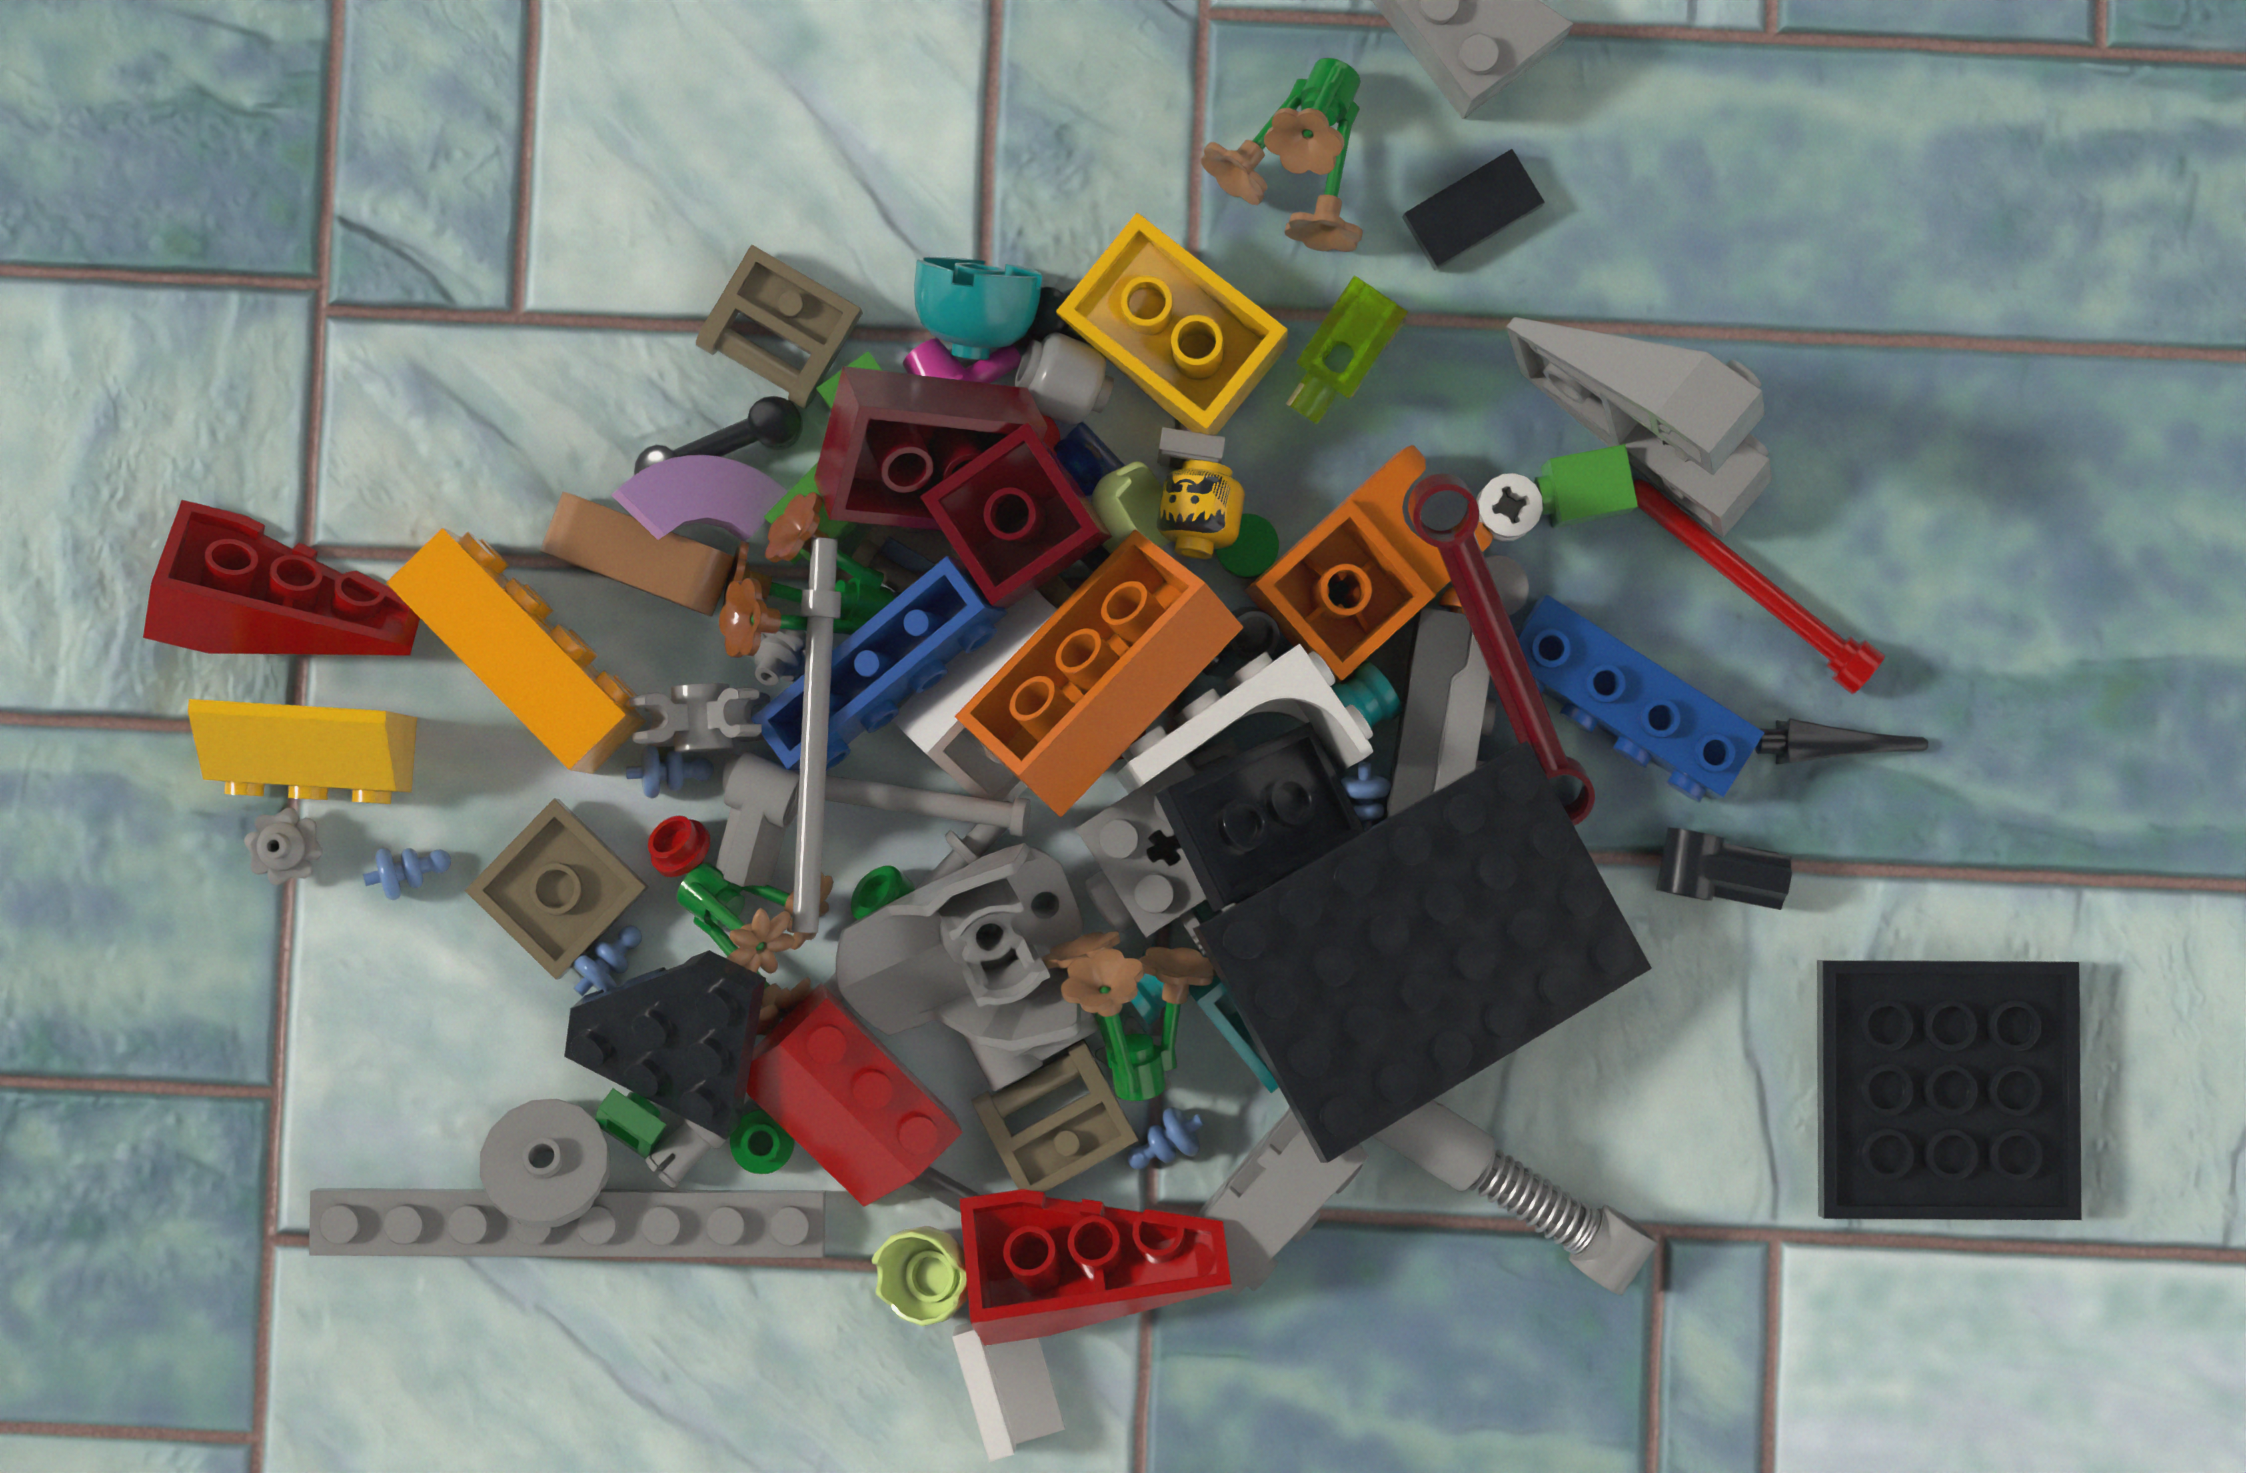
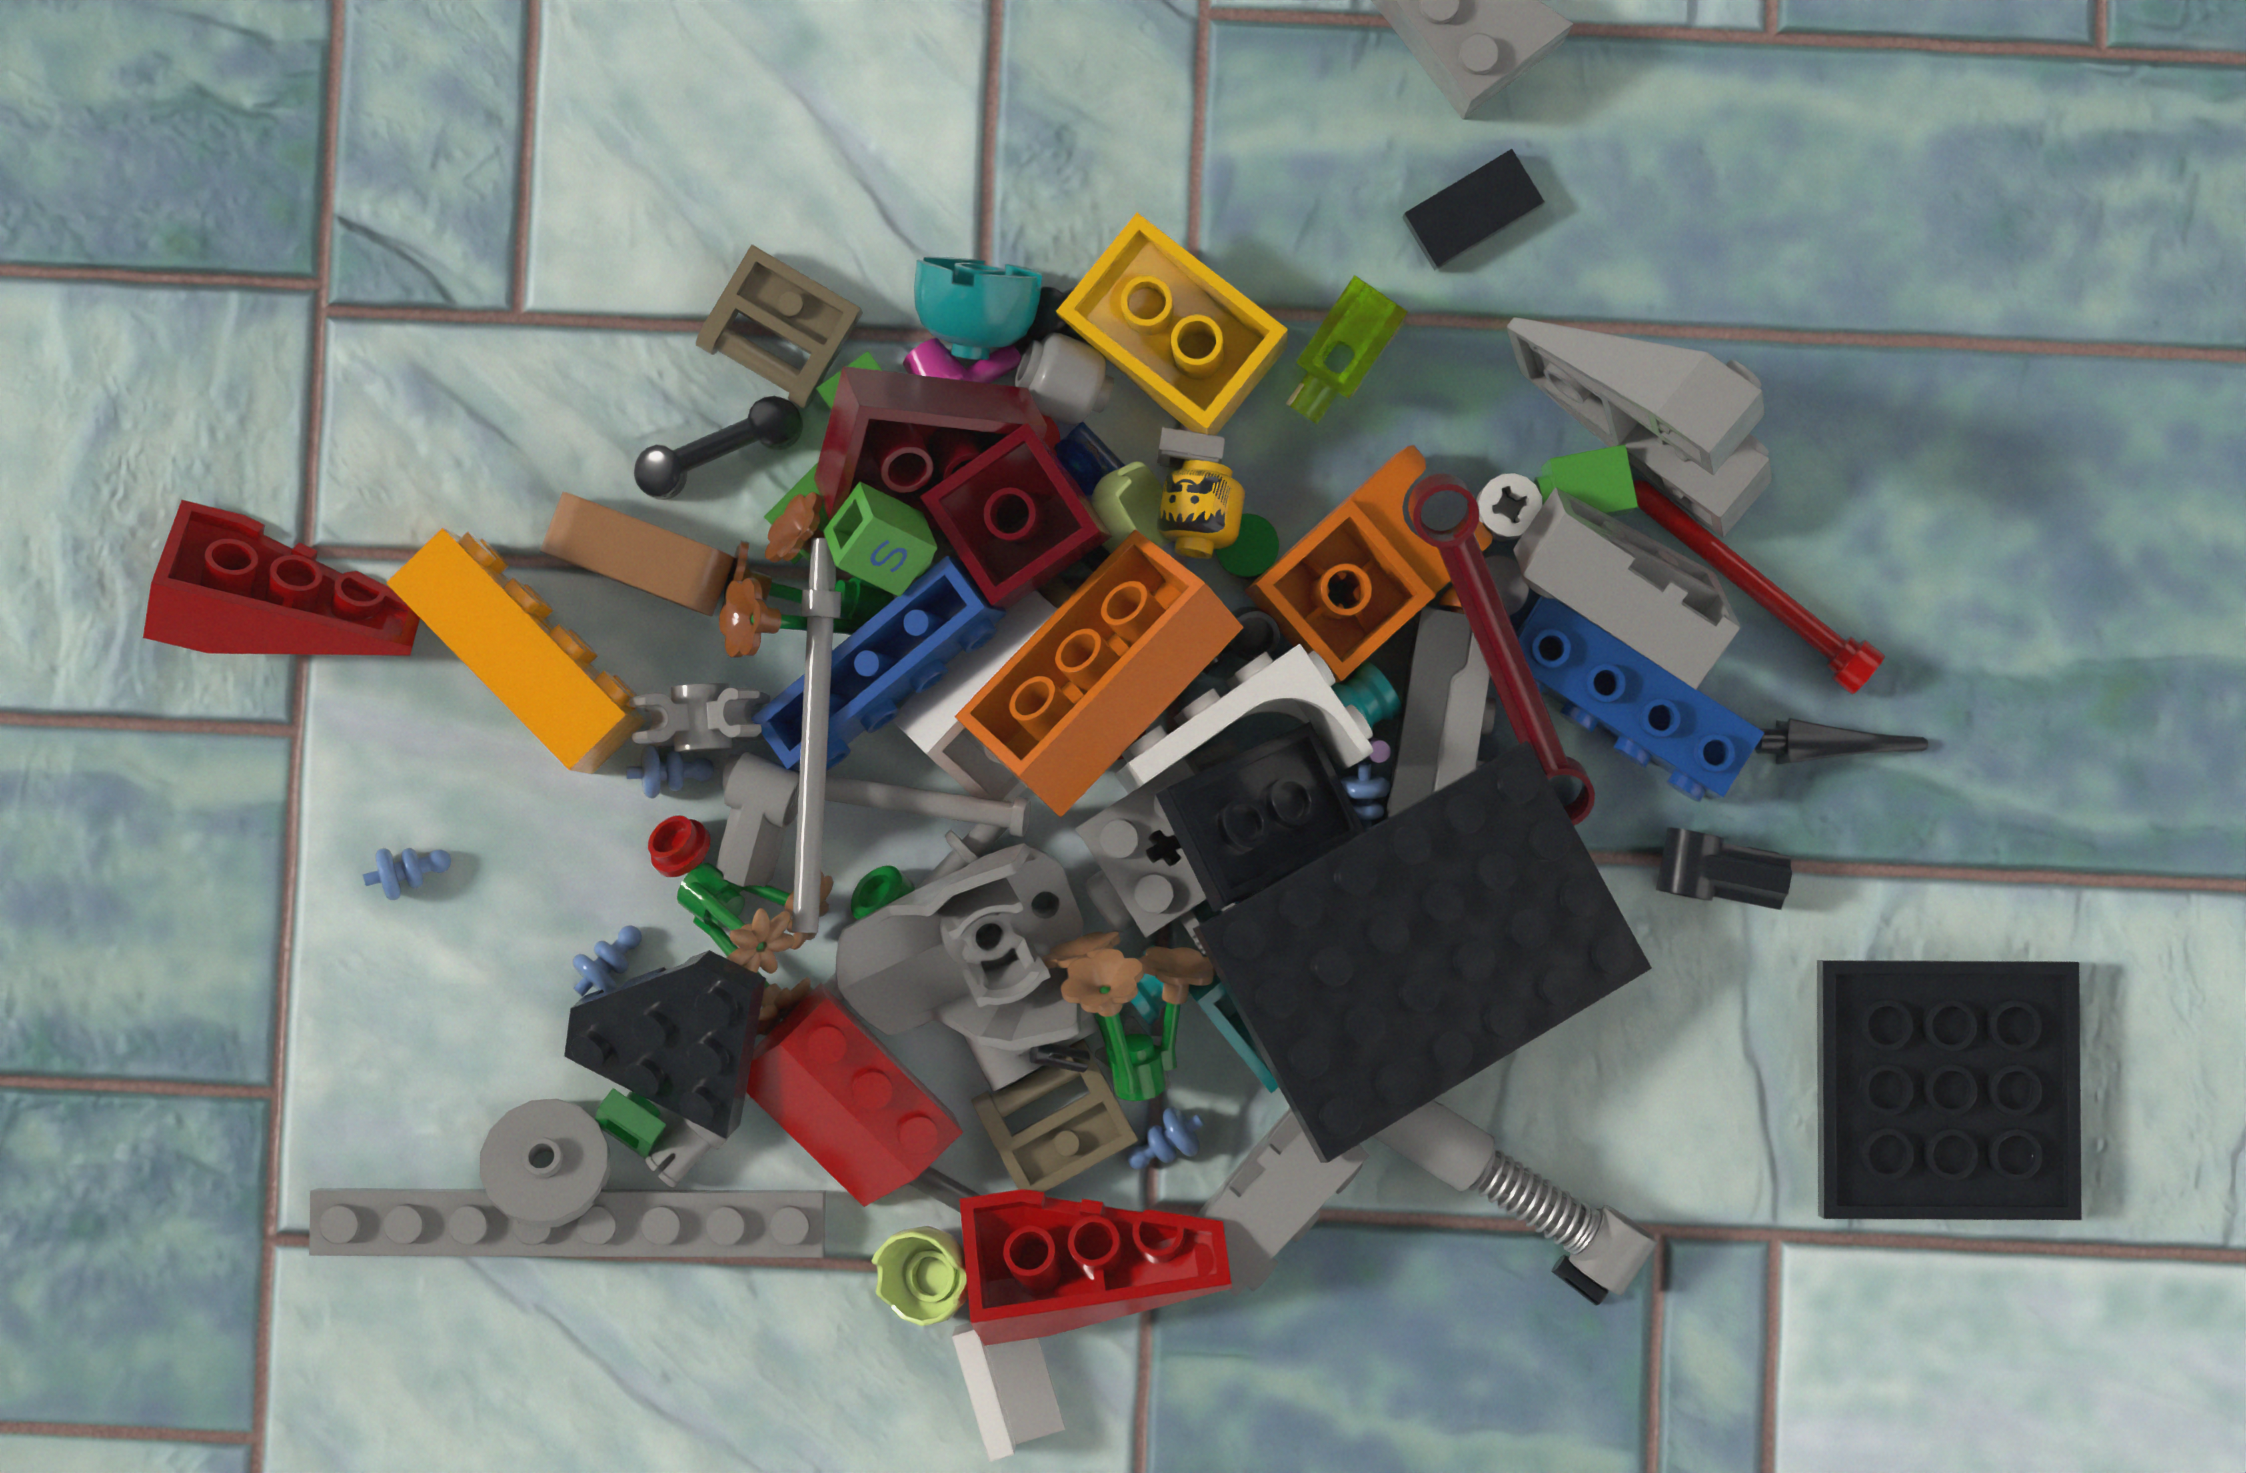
(283, 846): light grey plant -> none
(304, 749): yellow slope -> none
(557, 888): dark tan plate -> none
(700, 491): lavender tile -> none
(749, 1159): green plate -> none
(780, 656): light grey plant -> none
(880, 539): none -> bright green brick
(1041, 1054): none -> black piece
(1303, 144): medium nougat plant -> none
(1381, 750): none -> lavender piece
(1579, 1281): none -> black piece
(1628, 586): none -> light grey wedge

